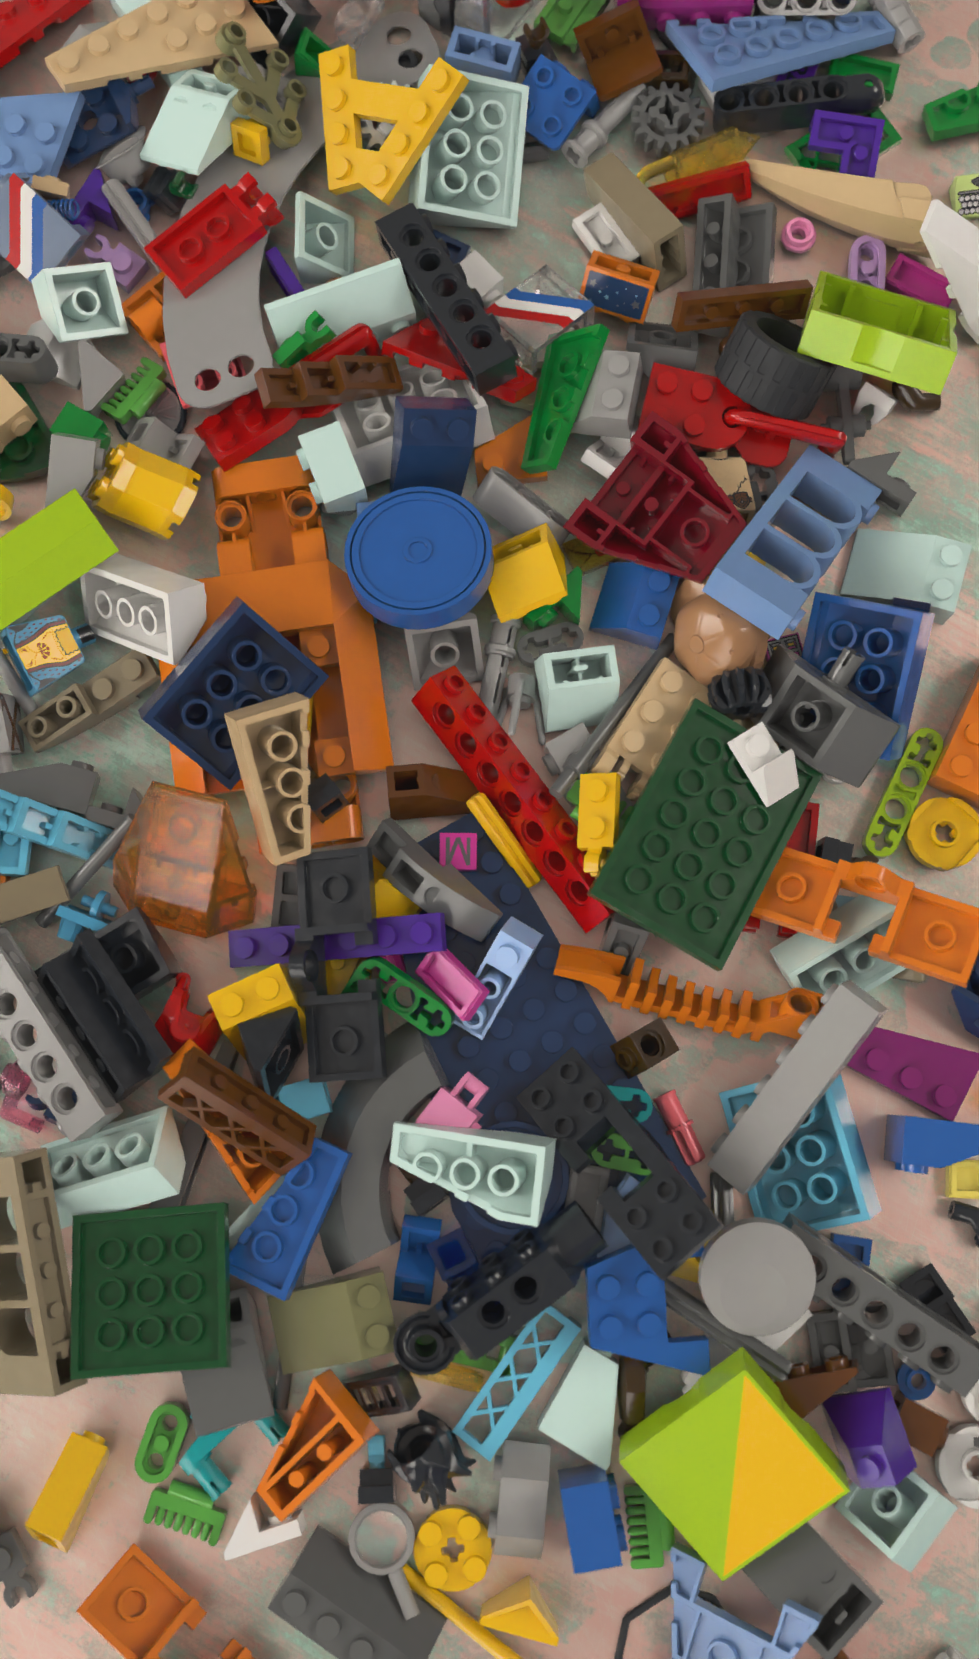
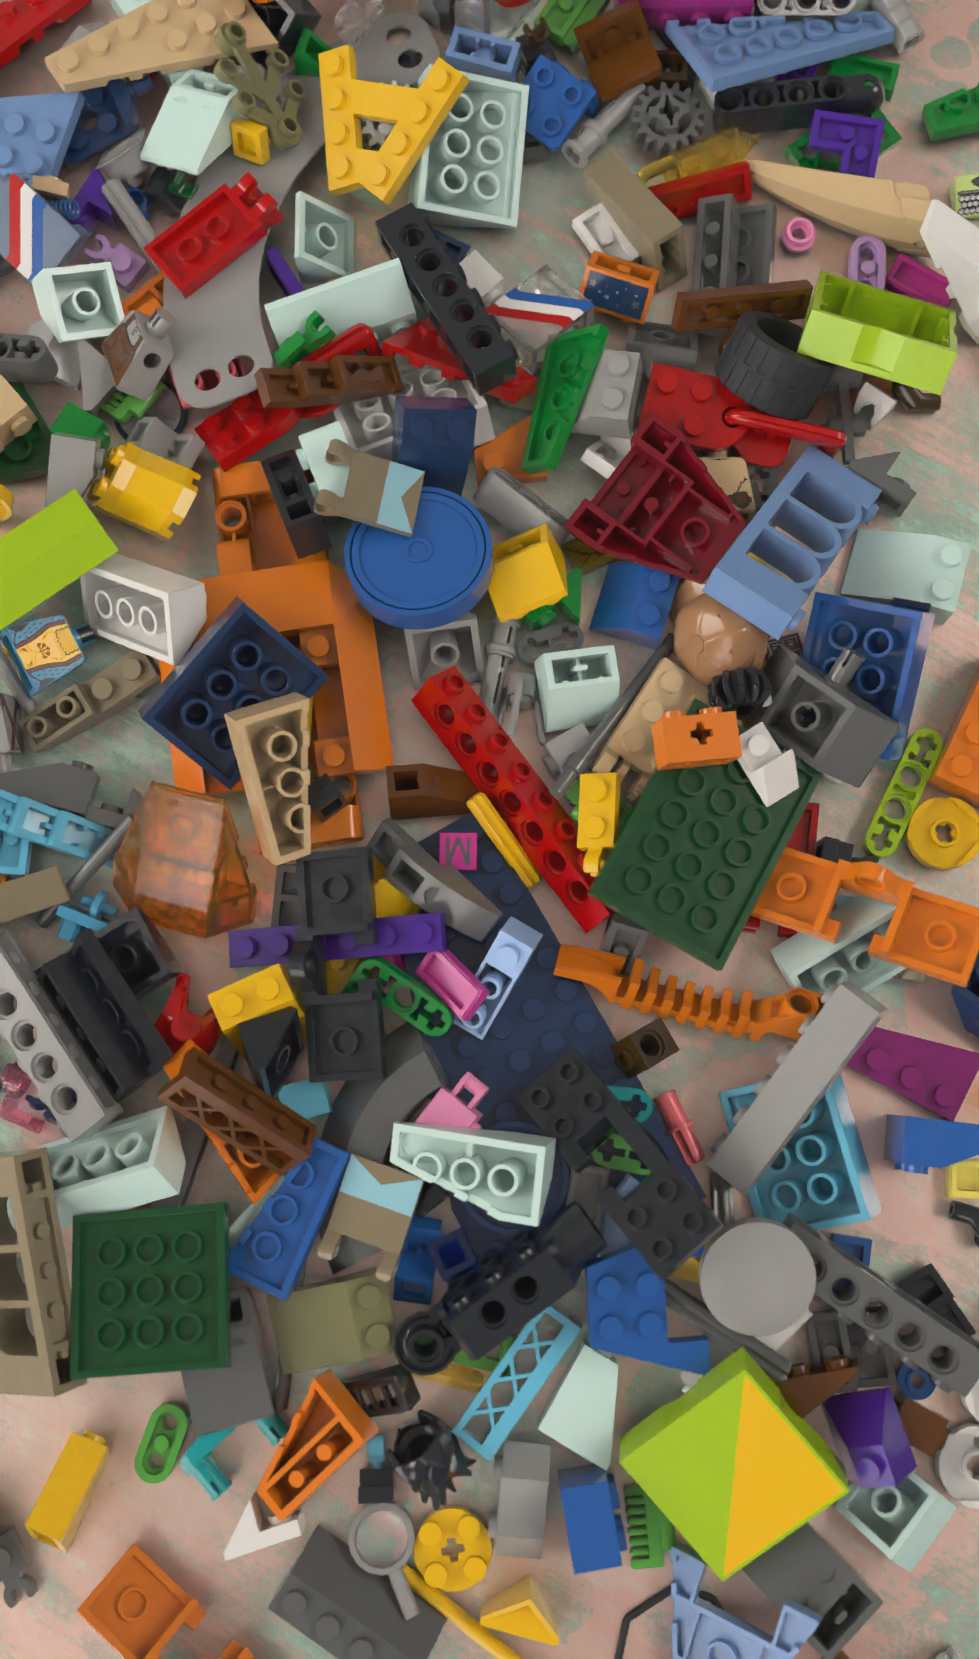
(139, 351): none -> light grey torso
(188, 1502): bright green piece -> none
(296, 504): none -> black slope
(375, 490): none -> dark tan flag
(375, 1209): none -> dark tan flag
(632, 1391): dark brown arm -> none
(678, 750): none -> orange brick

